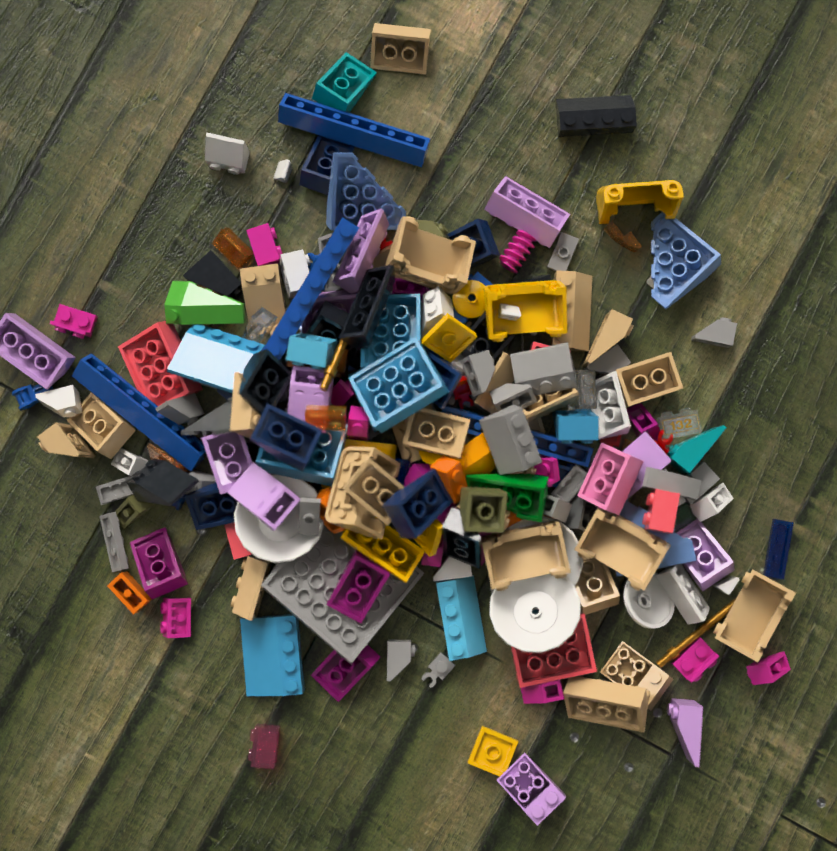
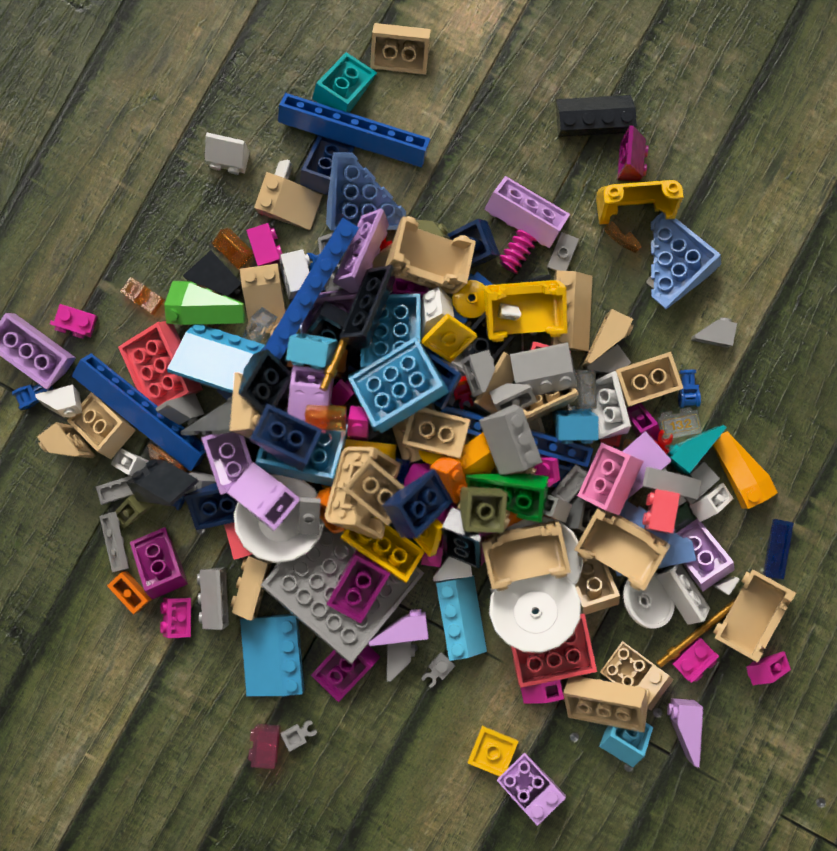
(142, 295): none -> clear orange slope
(213, 598): none -> light grey slope
(287, 201): none -> tan slope
(295, 736): none -> light grey plate
(407, 628): none -> lavender slope
(626, 744): none -> medium azure slope
(632, 155): none -> magenta slope
(689, 389): none -> blue connector
(748, 479): none -> light orange wedge

